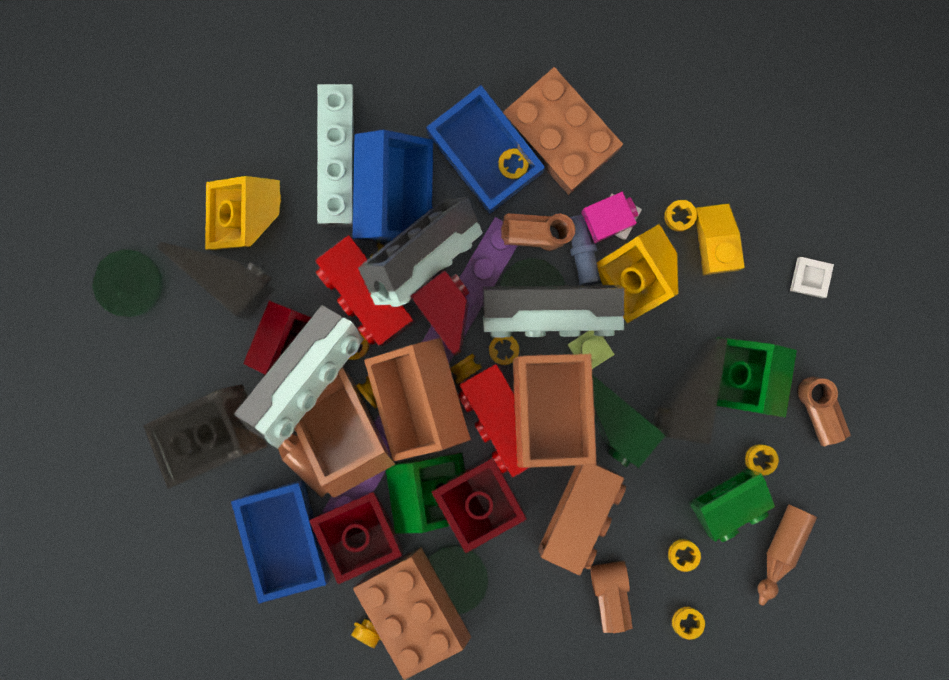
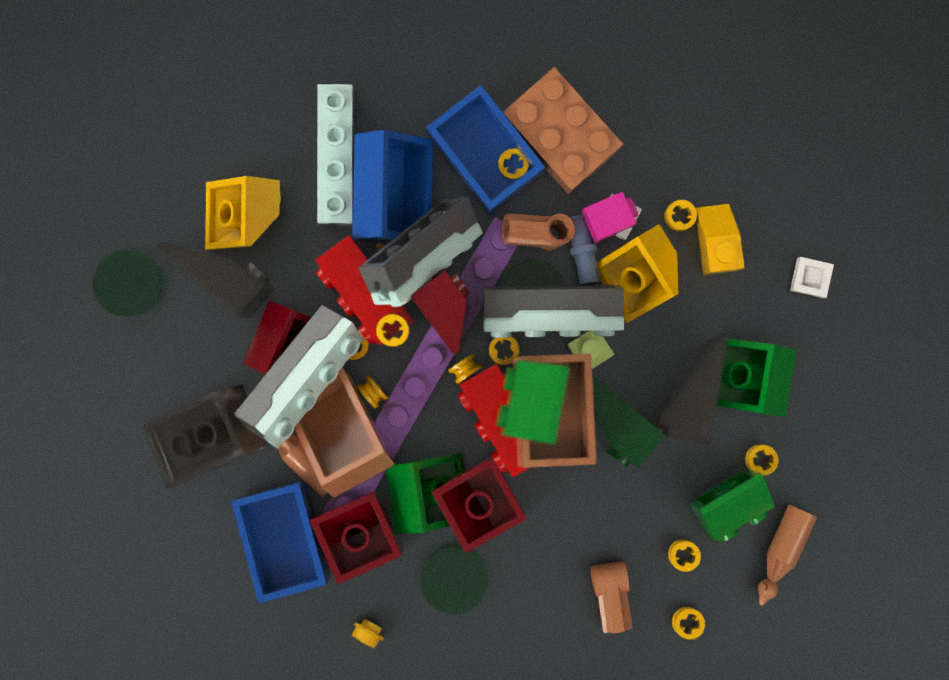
(394, 342): none -> yellow bush
(412, 613): nougat piece -> none
(417, 399): nougat piece -> none
(533, 401): none -> green slope
(581, 517): nougat piece -> none
(824, 413): nougat piece -> none

